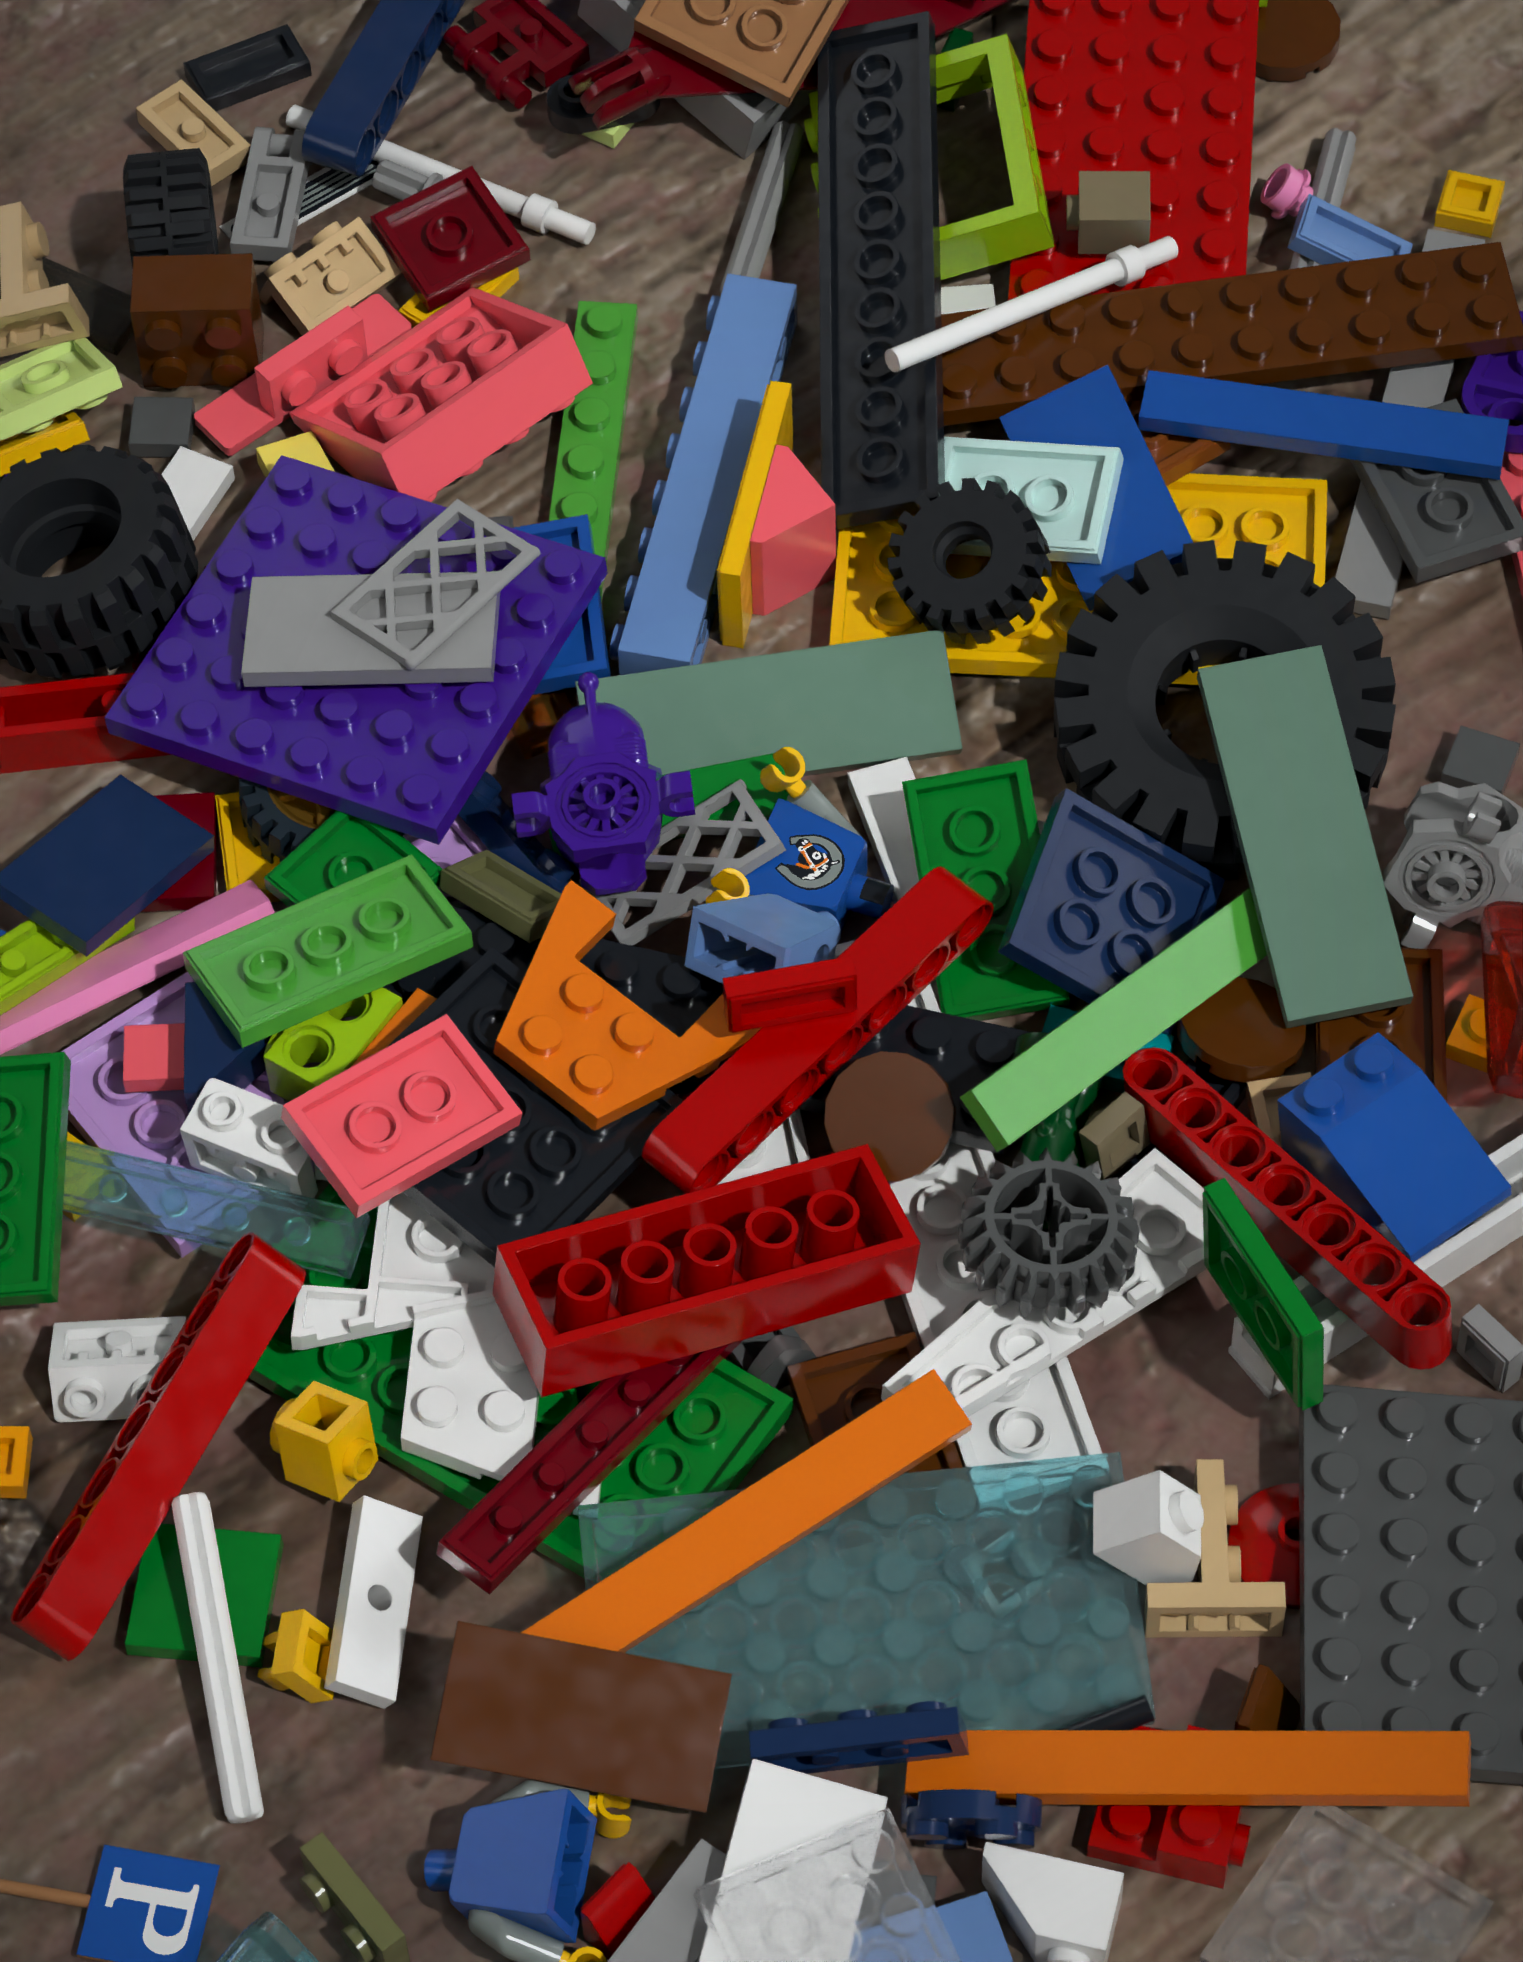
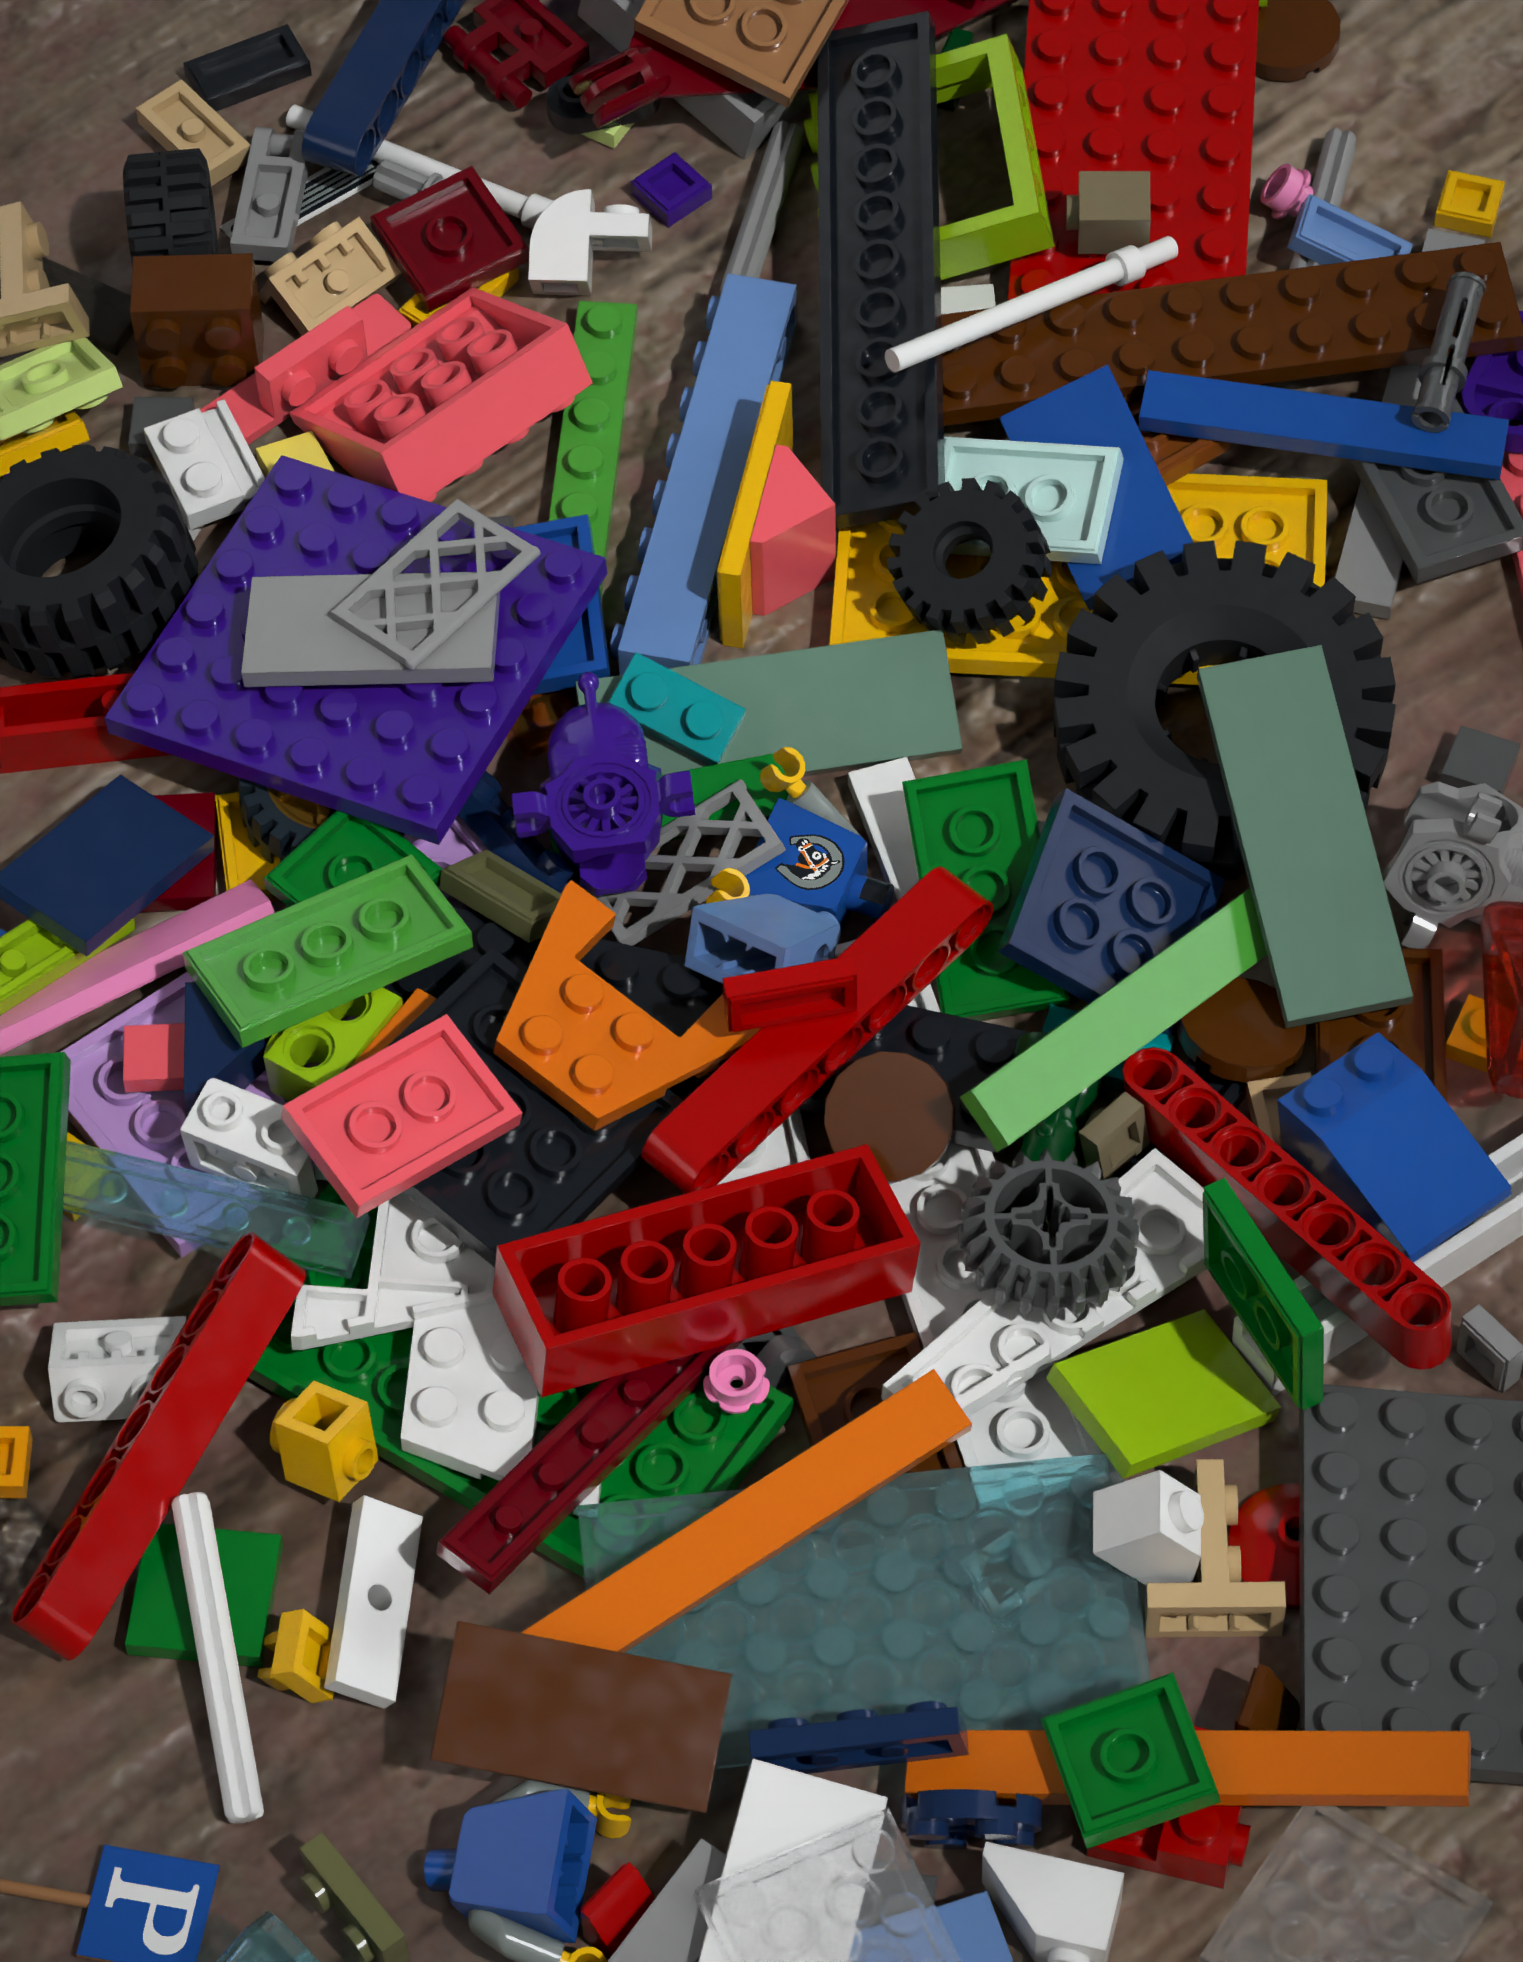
(205, 463): none -> white plate
(570, 232): none -> white brick
(671, 189): none -> dark purple tile
(678, 709): none -> teal plate
(736, 1365): none -> bright pink plate
(1130, 1760): none -> green tile
(1163, 1393): none -> lime tile
(1436, 399): none -> dark grey pin

